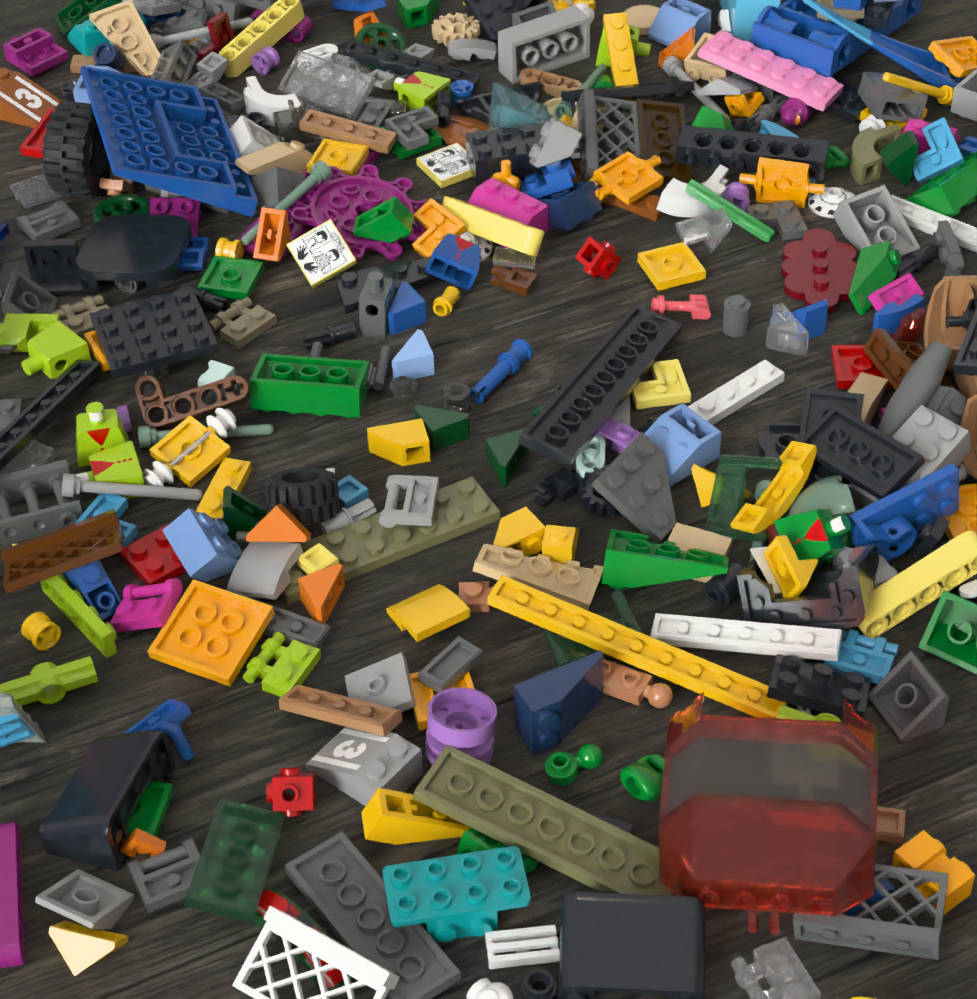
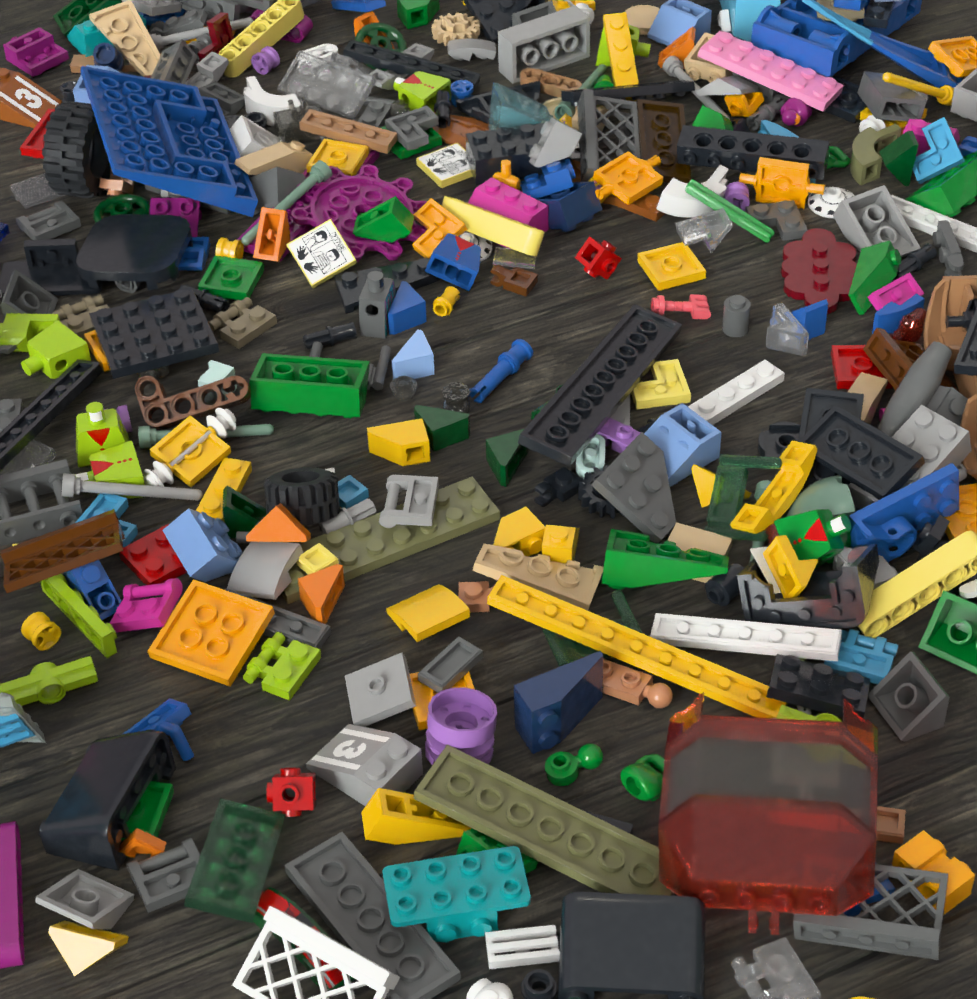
(340, 710): medium nougat tile -> none

